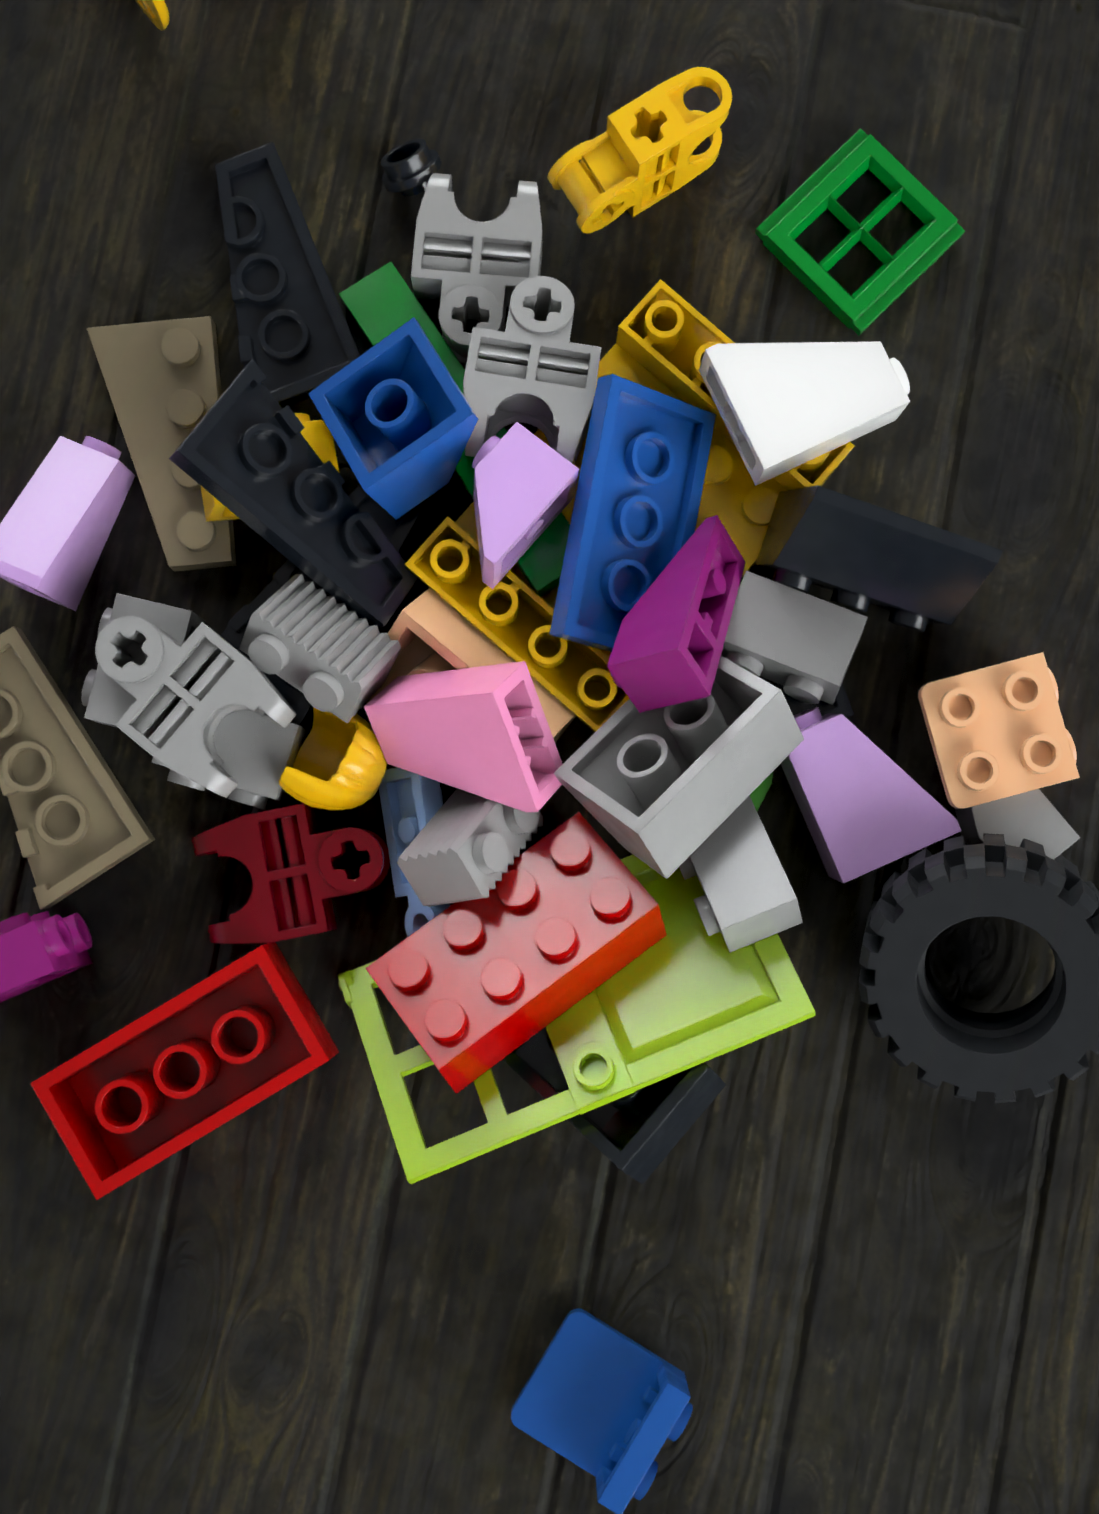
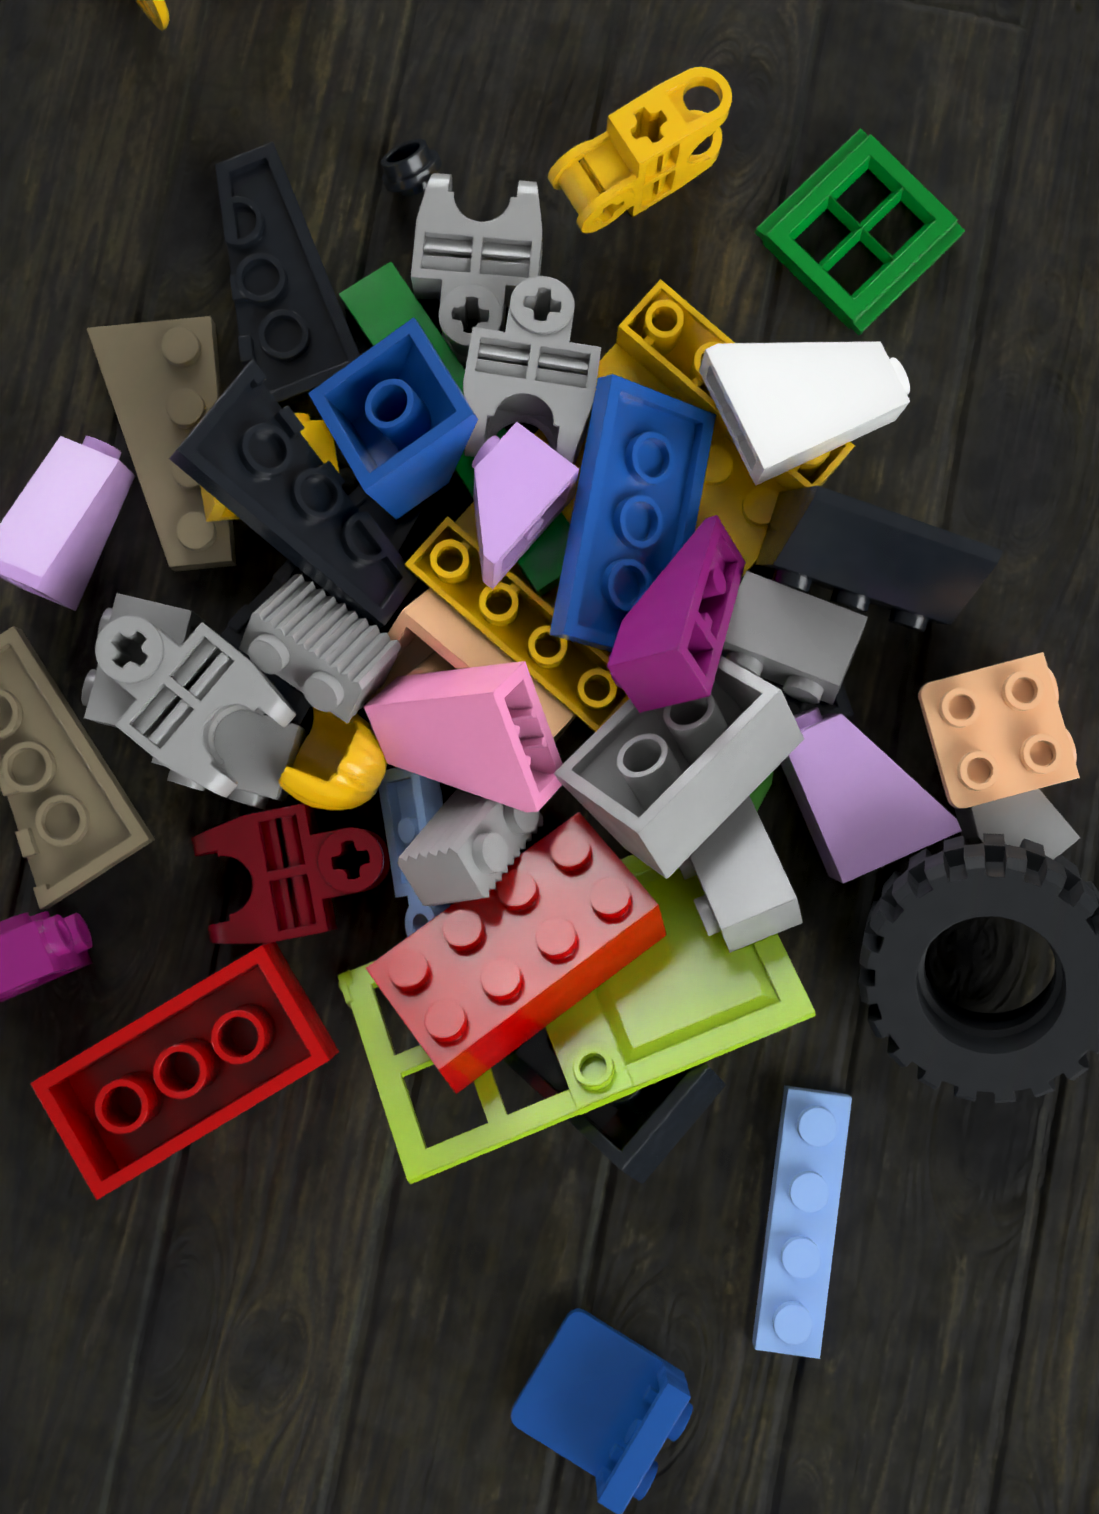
(801, 1222): none -> light blue plate

